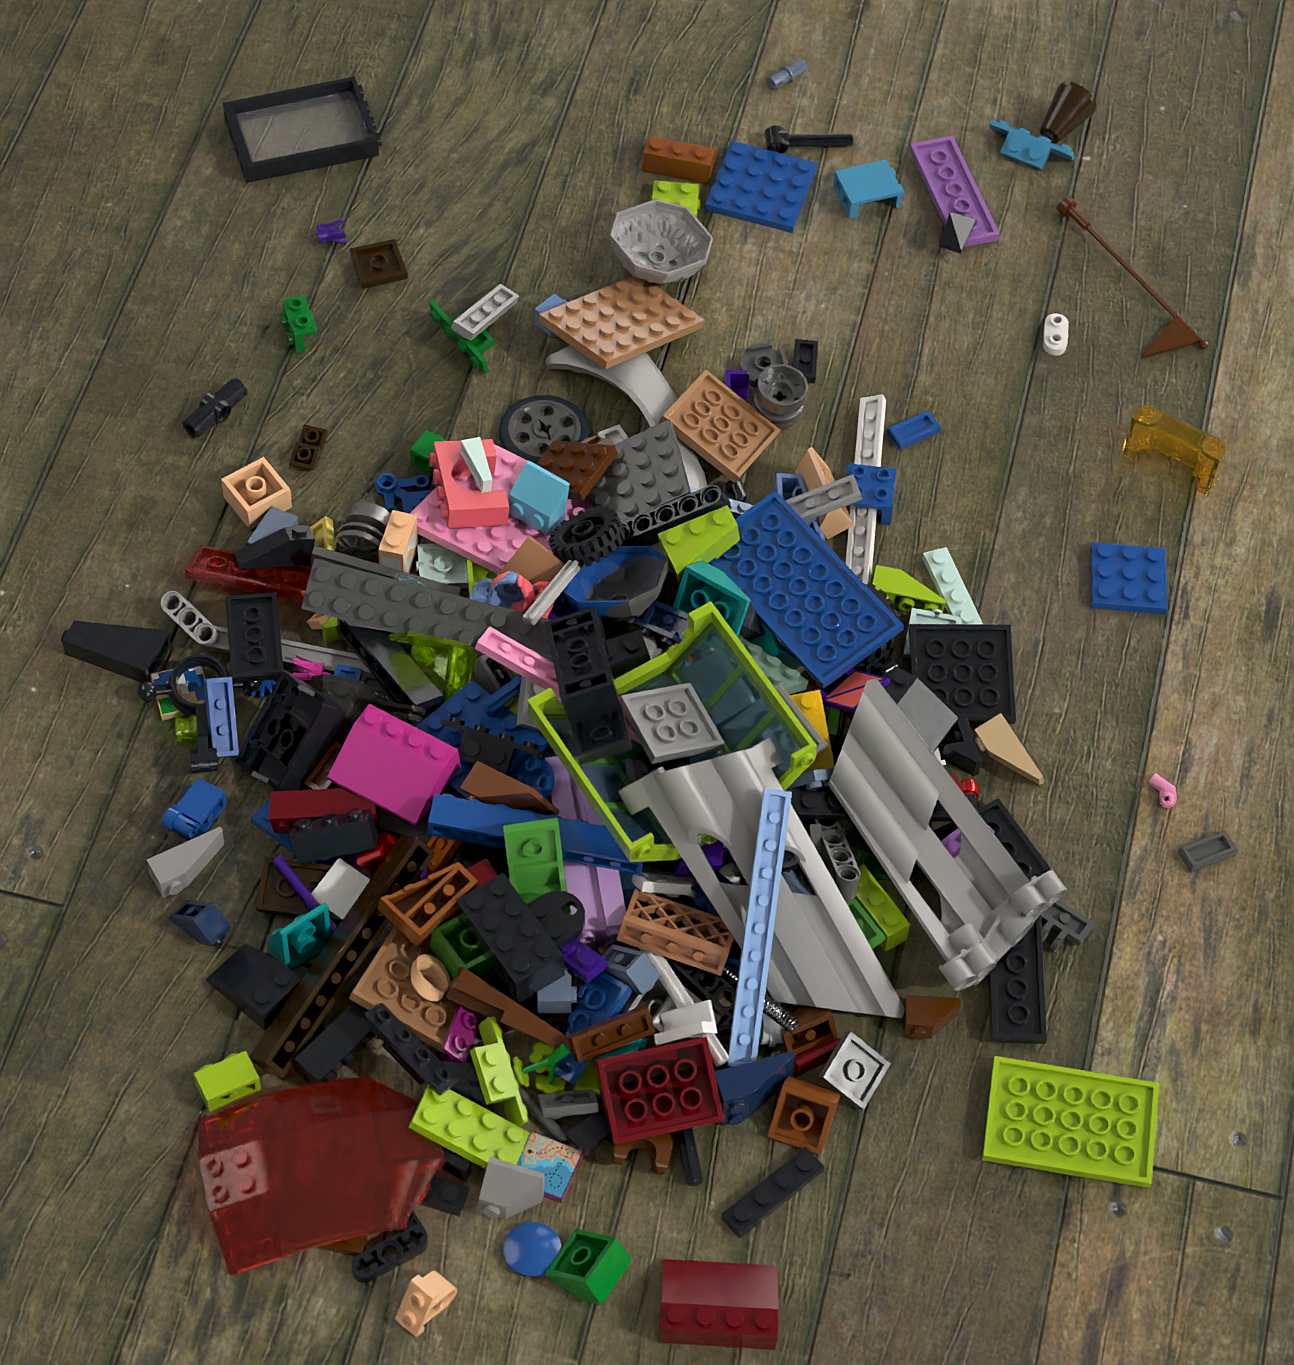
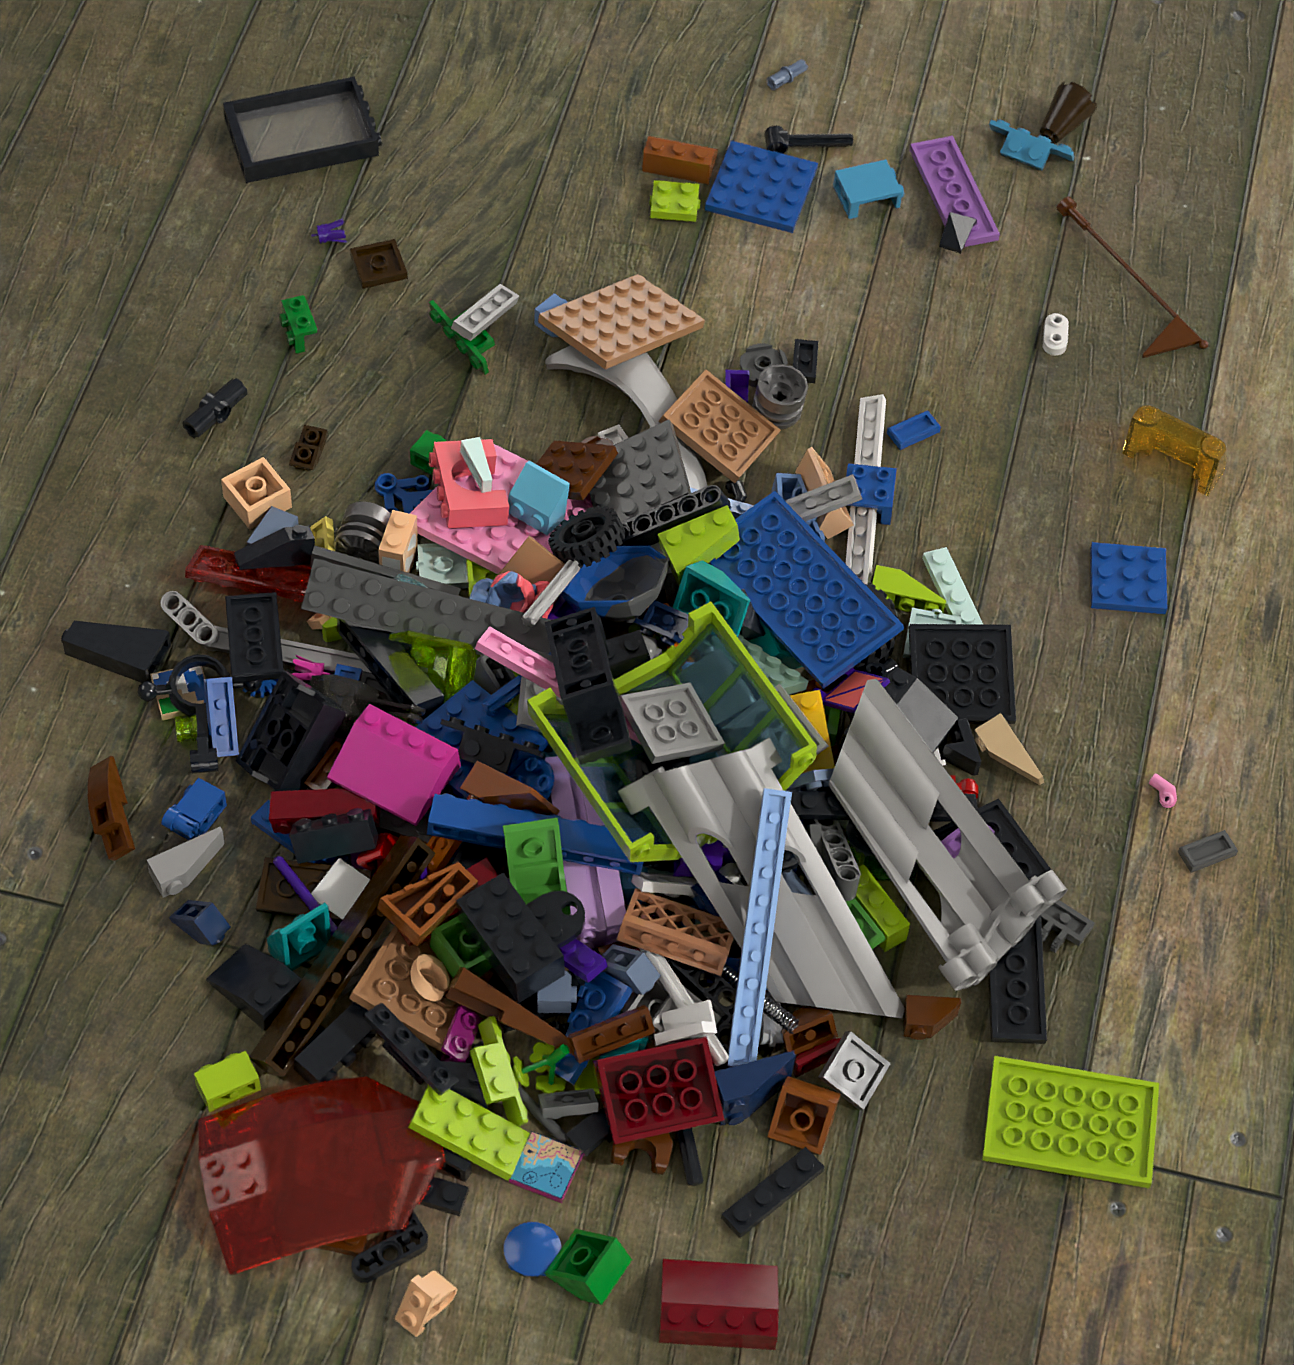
(106, 809): none -> reddish brown slope
(509, 1189): light grey slope -> none
(531, 407): dark grey wedge -> none
(660, 241): light grey rock -> none

